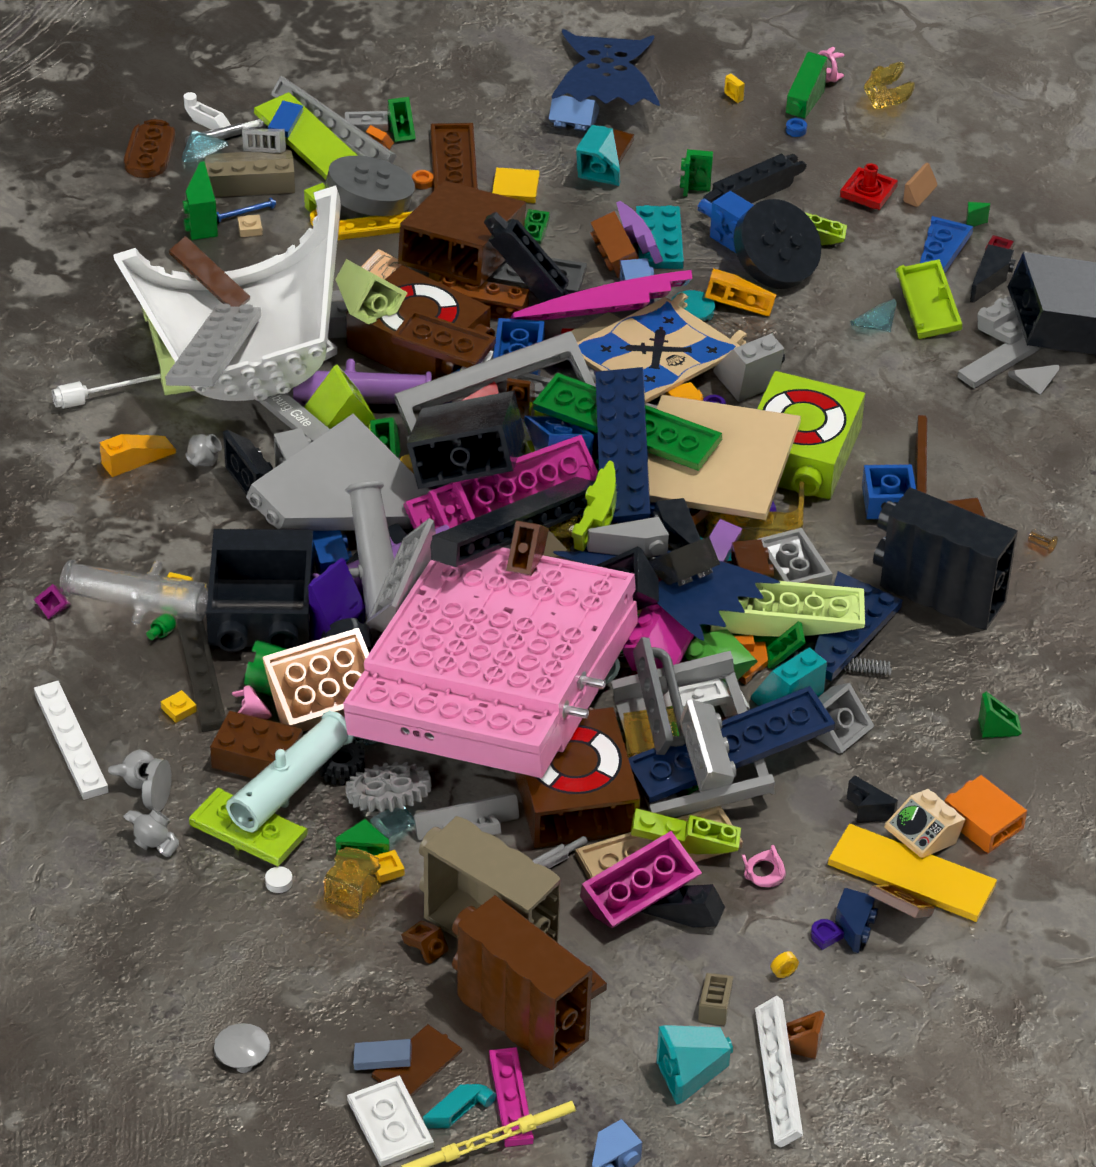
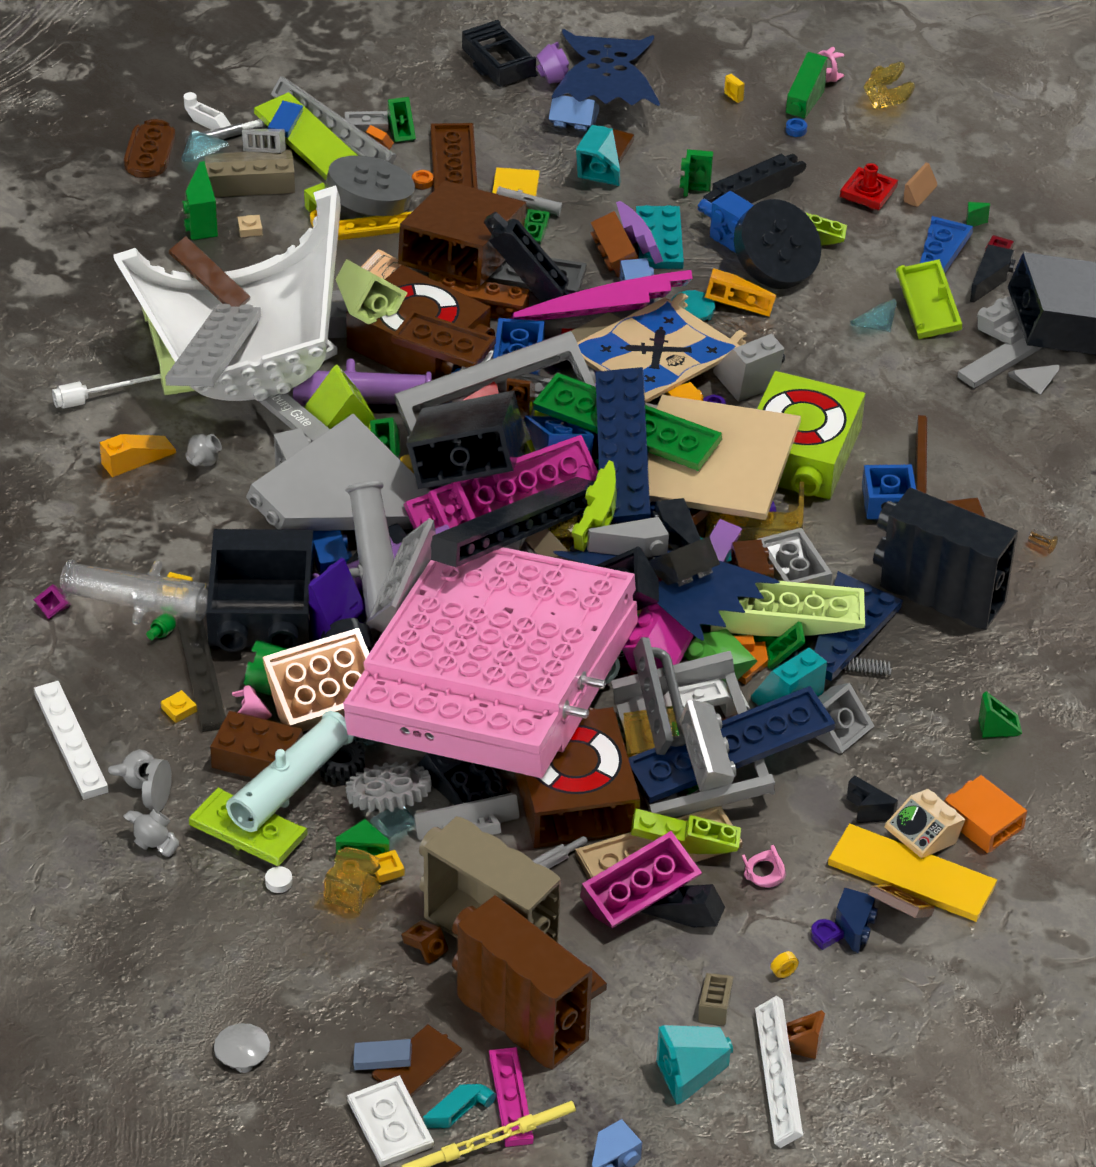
(244, 460): black slope -> none
(271, 203): blue axle -> none
(463, 780): none -> black slope
(502, 74): none -> black piece
(526, 547): reddish brown slope -> none
(532, 202): none -> light grey pin
(552, 63): none -> medium lavender cone

